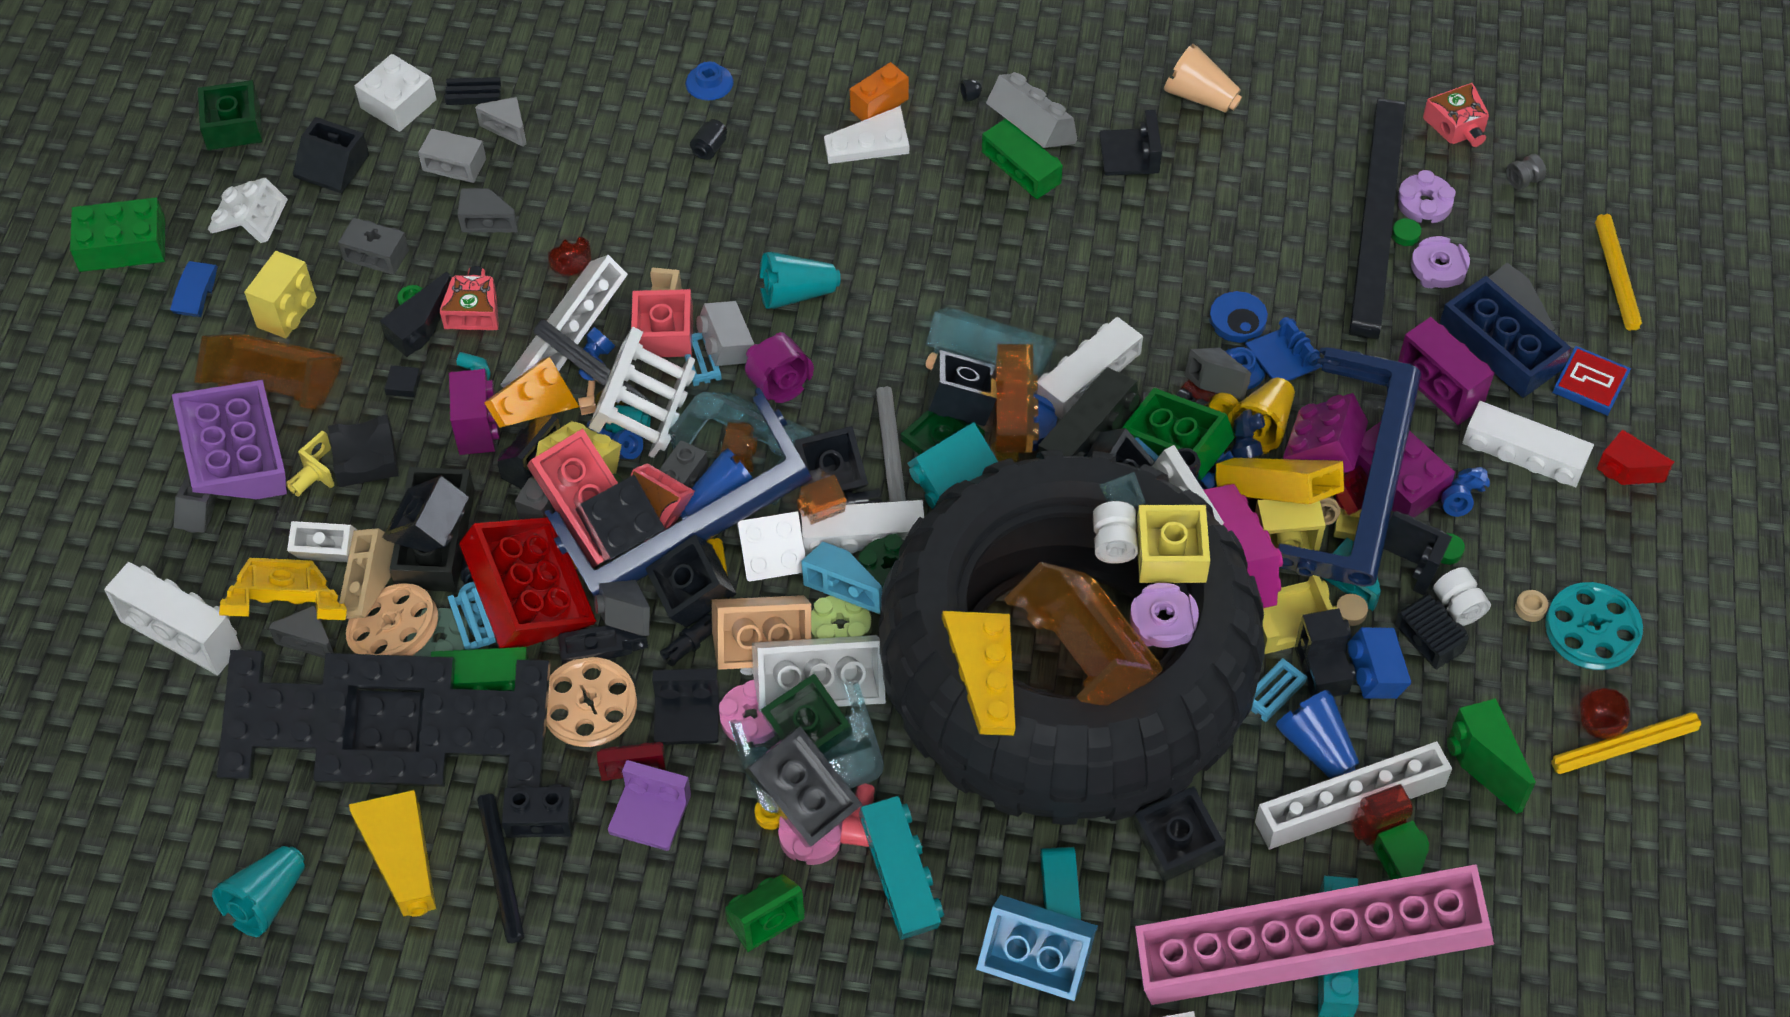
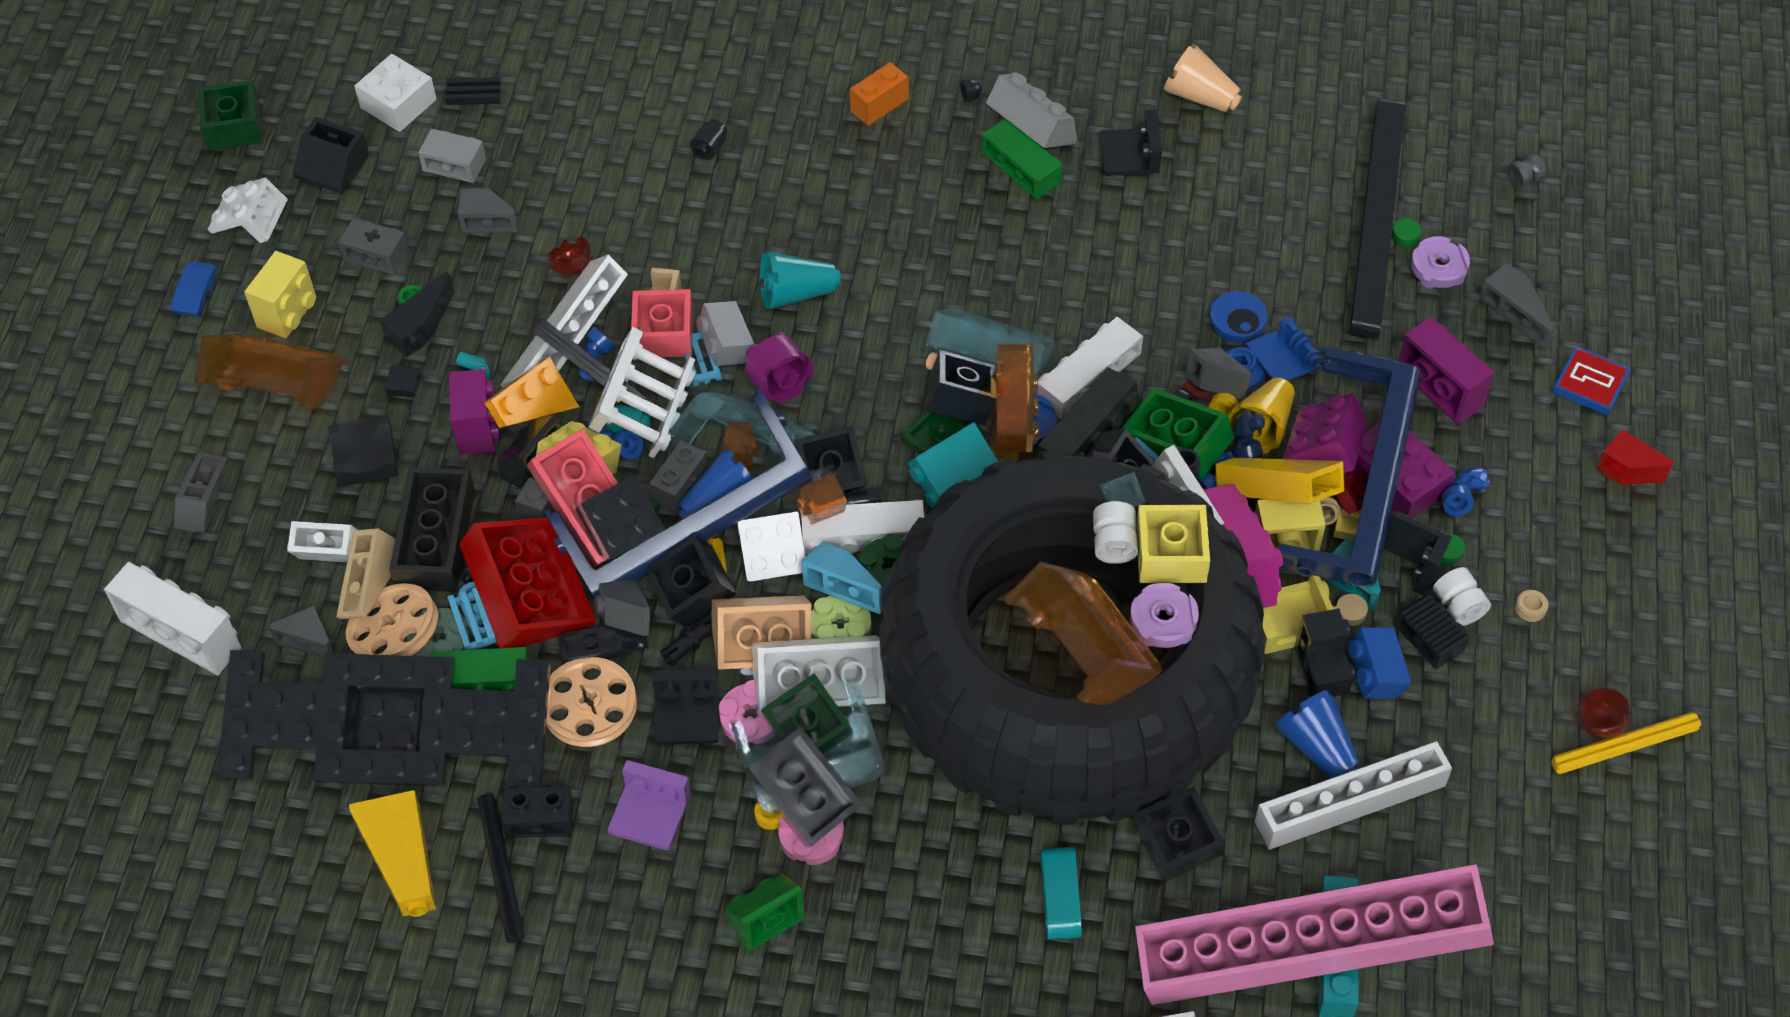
(117, 234): green brick -> none
(230, 441): medium lavender slope -> none
(259, 890): teal cone -> none
(282, 581): yellow wing -> none
(312, 468): light yellow bracket -> none
(427, 515): black slope -> none
(470, 302): torso -> none
(503, 119): light grey slope -> none
(587, 404): light nougat hand -> none
(612, 760): dark red bracket -> none
(664, 493): coral torso -> none
(709, 81): blue piece -> none
(852, 829): coral pin -> none
(868, 139): white wing -> none
(890, 444): light grey axle -> none
(900, 867): teal brick -> none
(985, 666): yellow wing -> none
(1036, 947): dark azure brick -> none
(1258, 706): medium azure tile -> none
(1381, 812): clear red brick -> none
(1402, 850): green slope -> none
(1428, 185): lavender plate -> none
(1458, 115): coral torso -> none
(1490, 753): green slope -> none
(1505, 336): dark blue brick -> none
(1527, 444): white brick -> none
(1600, 616): teal wedge -> none
(1618, 272): yellow axle -> none

